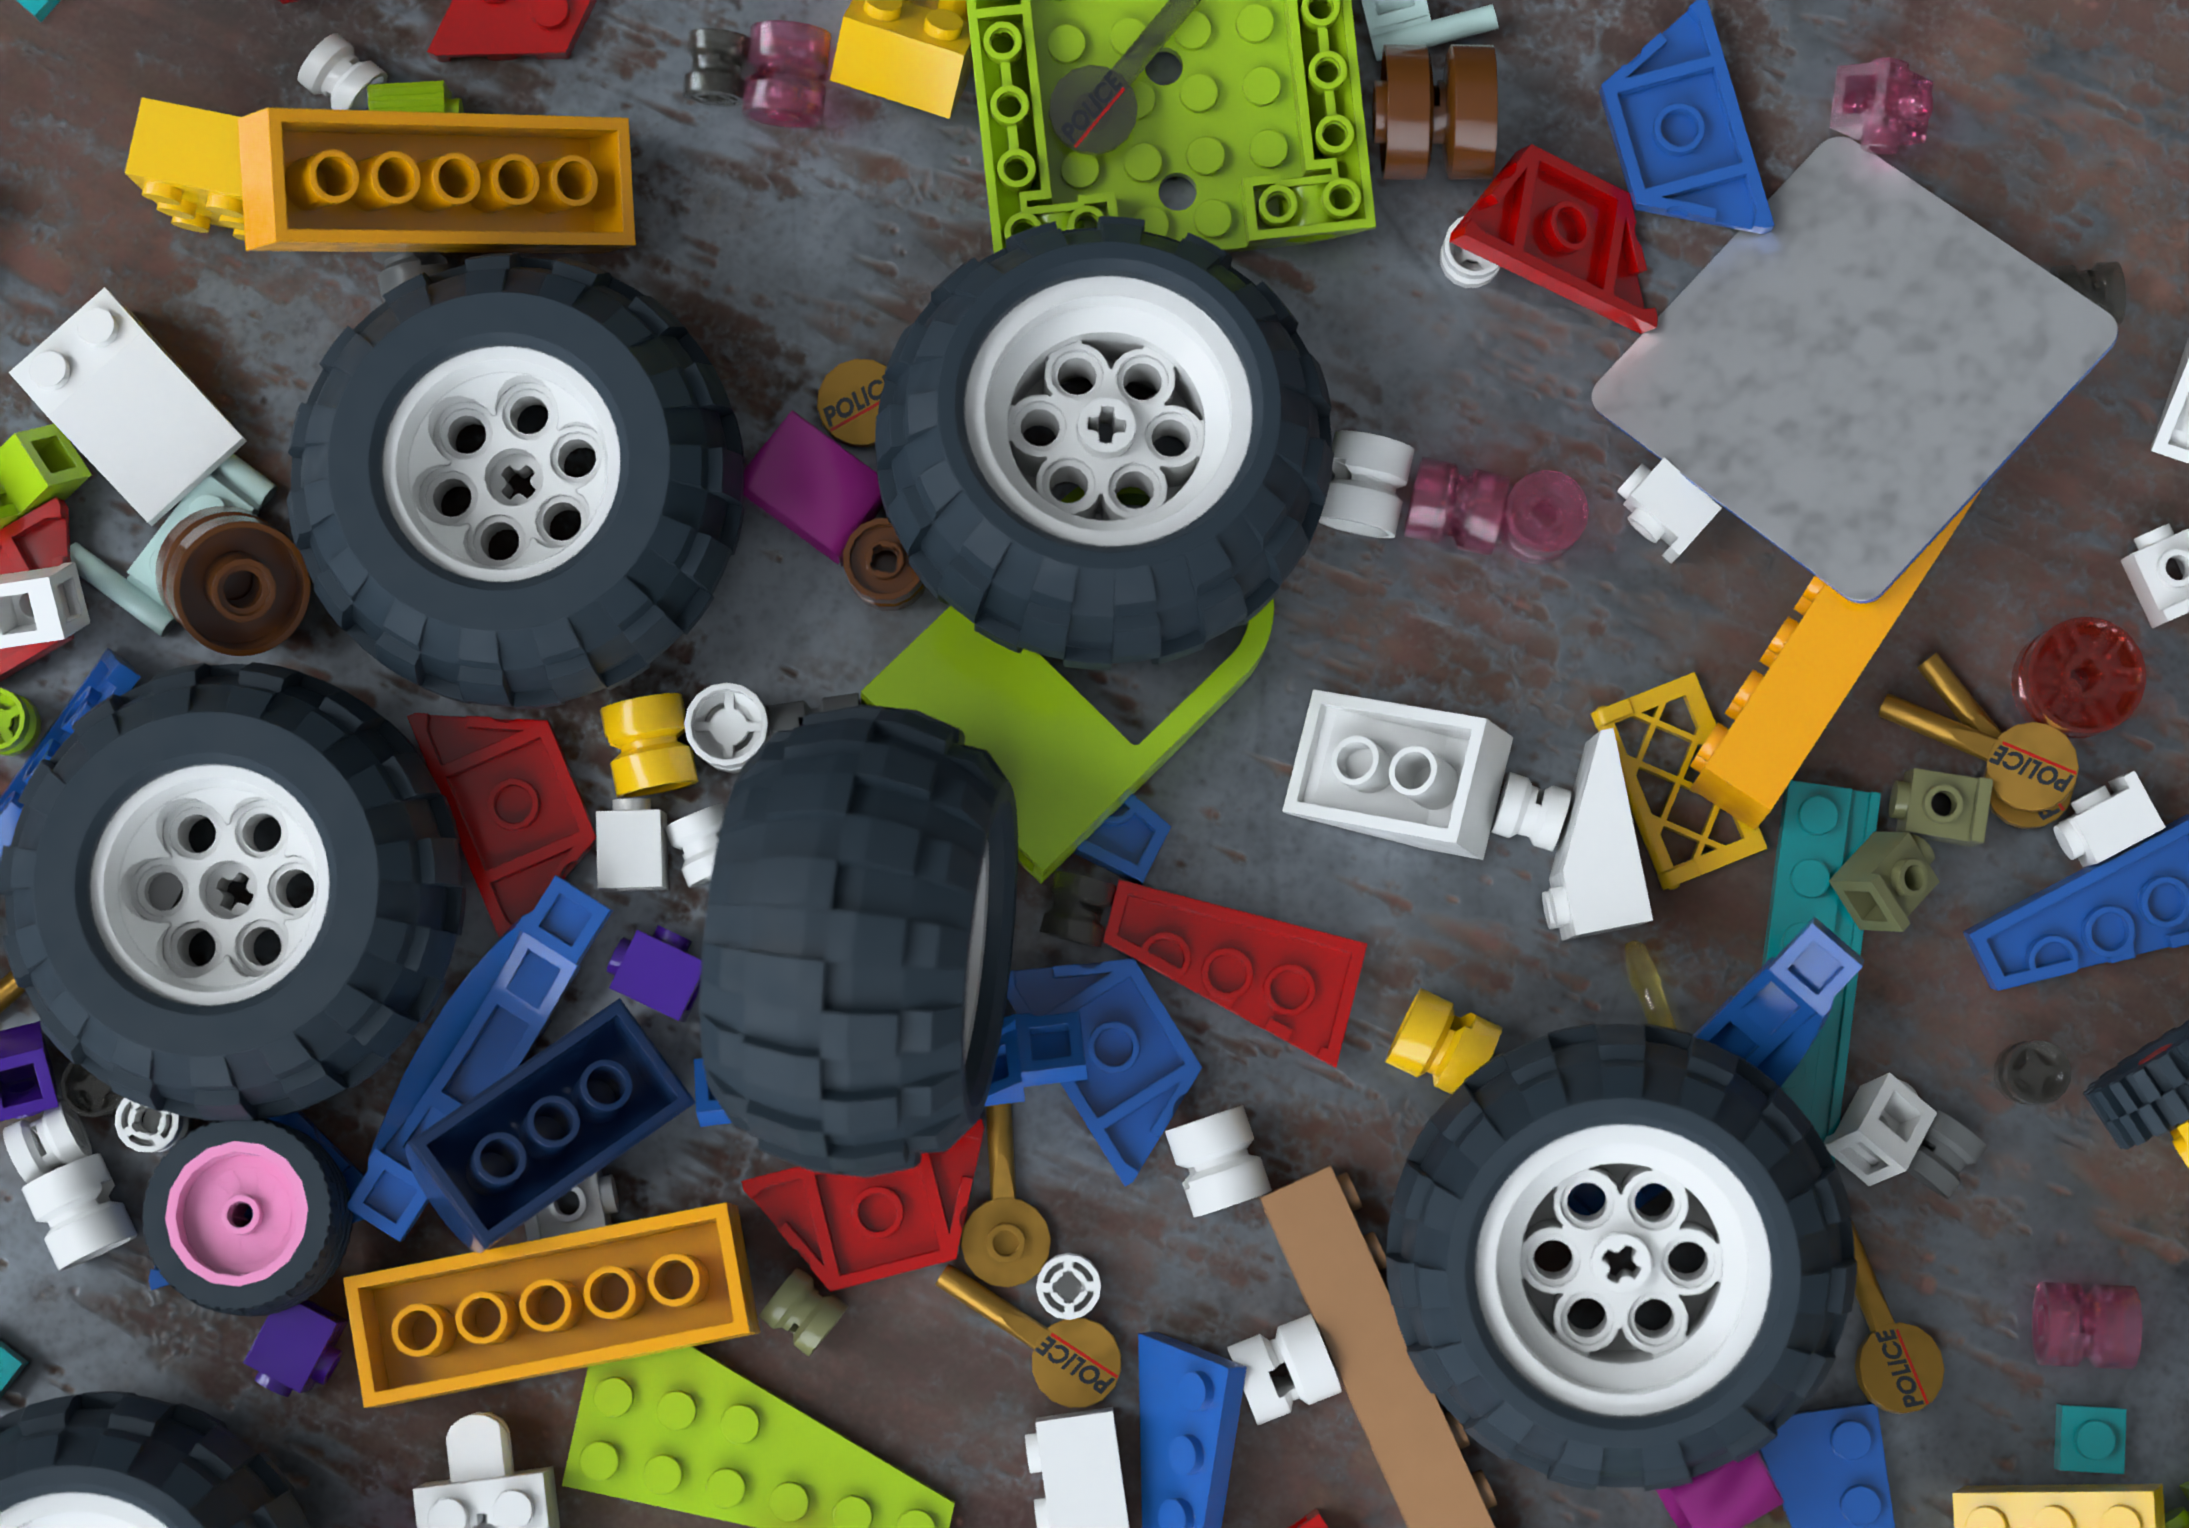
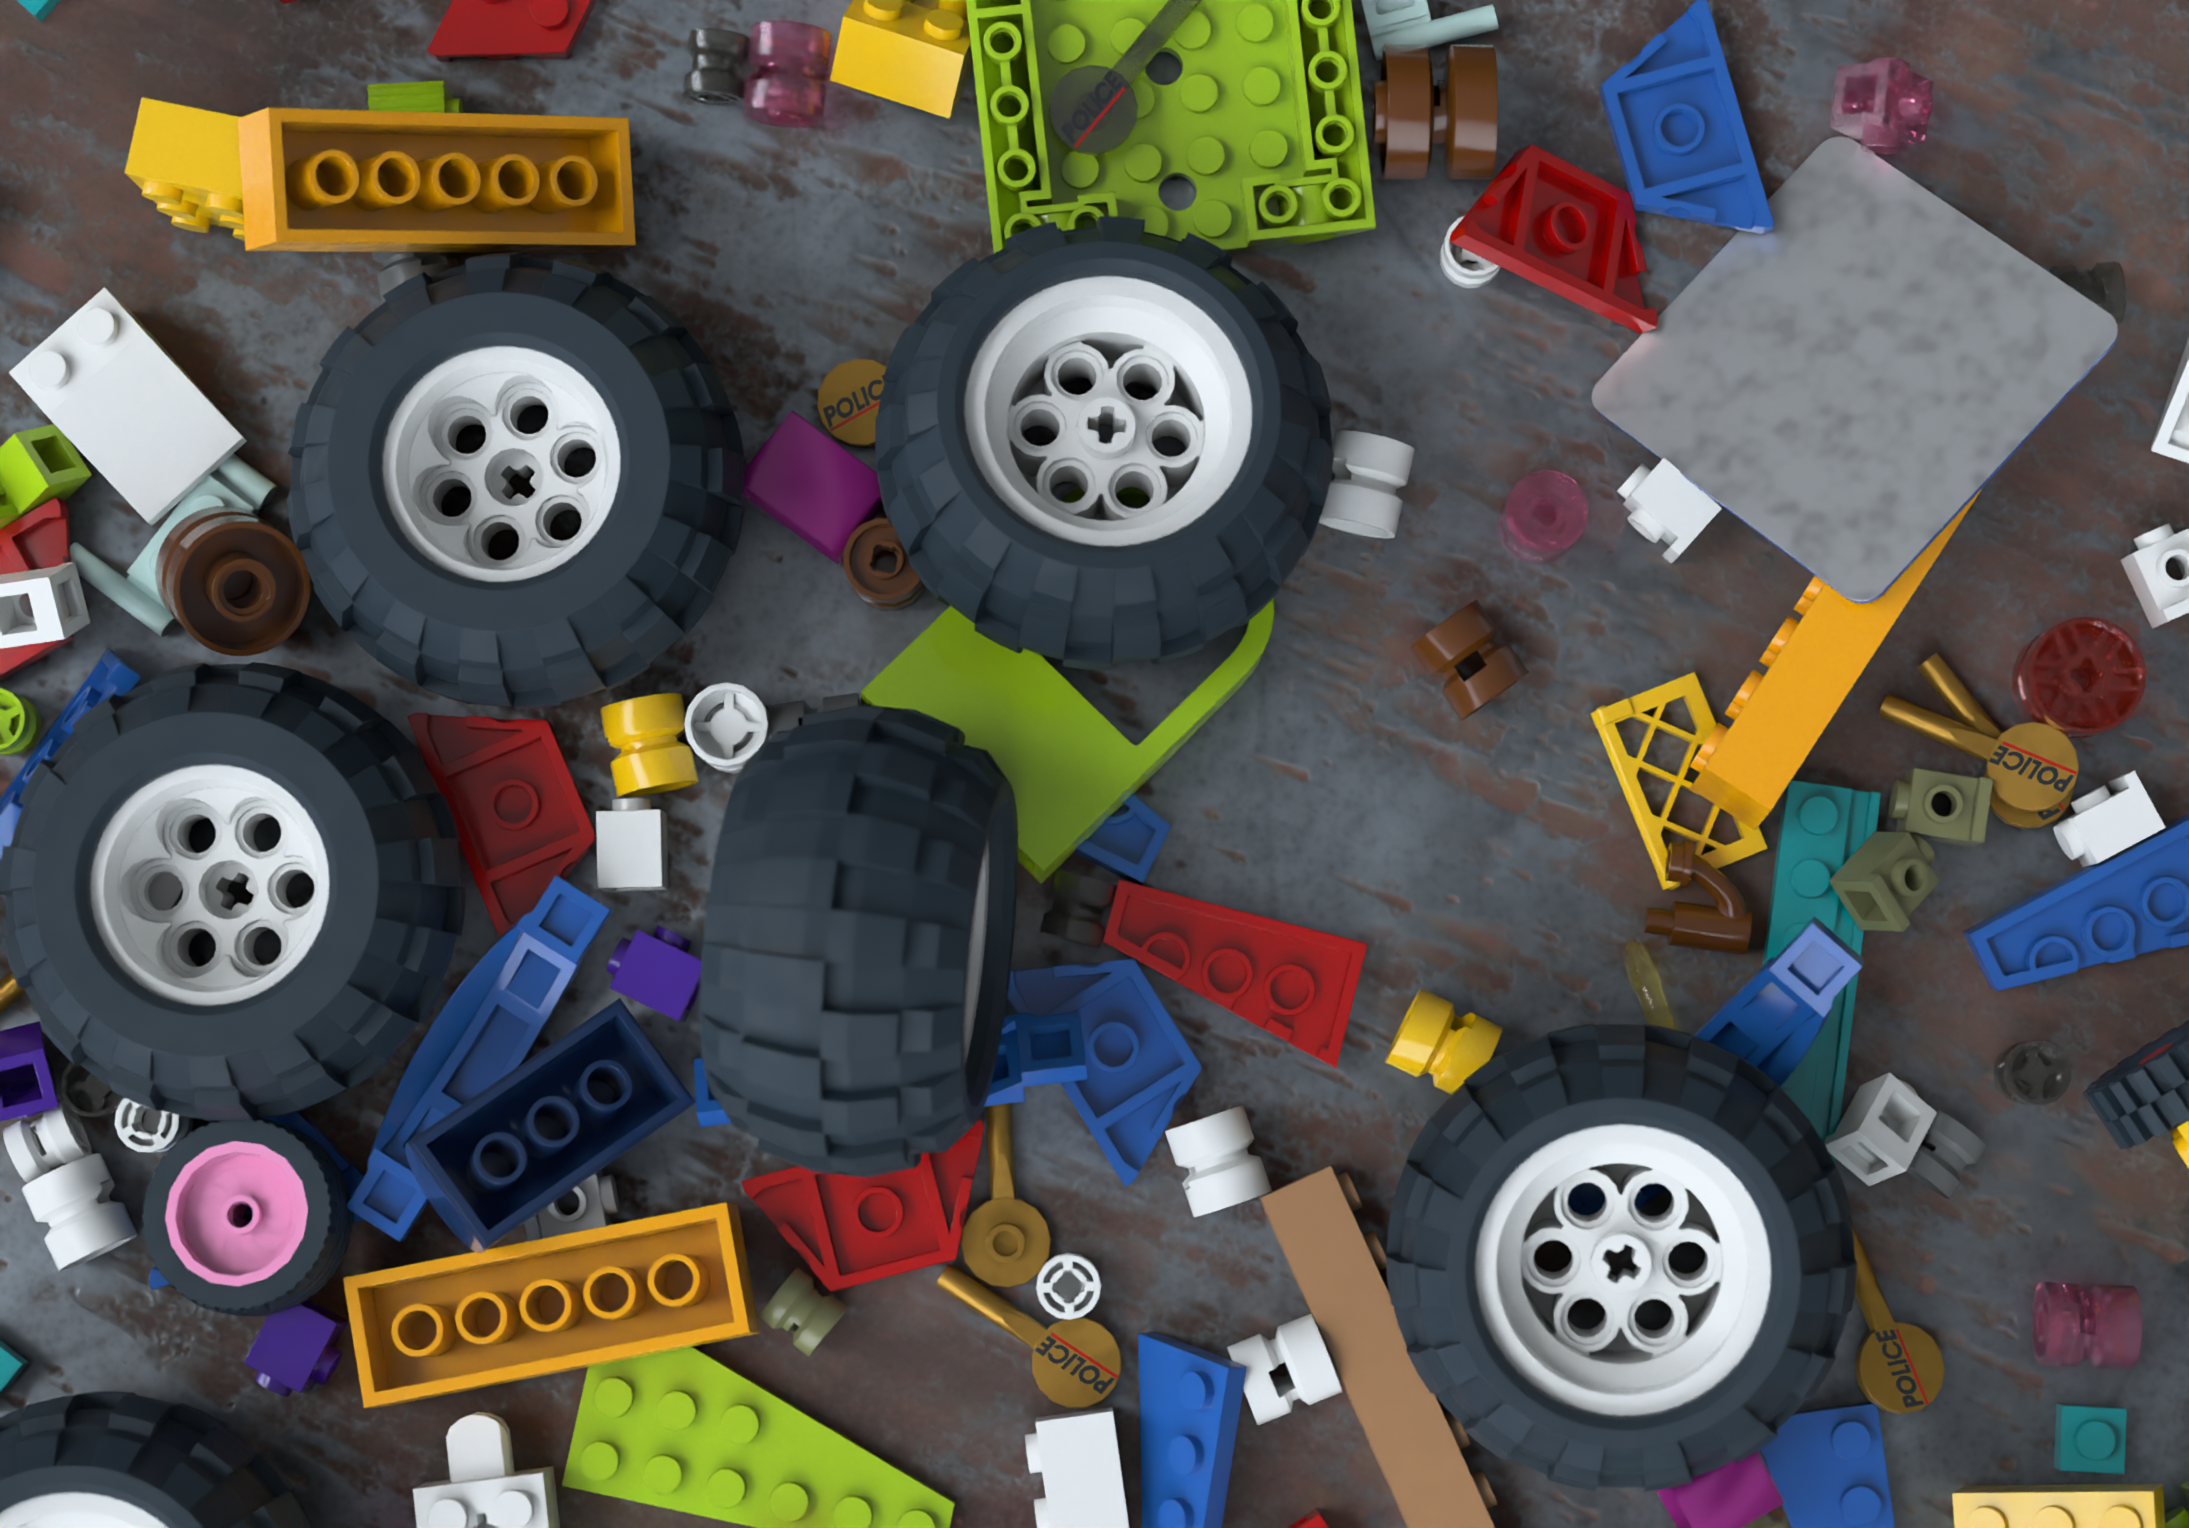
(338, 74): white wheel -> none
(698, 838): white wheel -> none
(1399, 772): white slope -> none
(1456, 506): clear pink wheel -> none
(1456, 641): none -> reddish brown wheel
(1531, 811): white wheel -> none
(1597, 863): white slope -> none
(1698, 925): none -> reddish brown plant

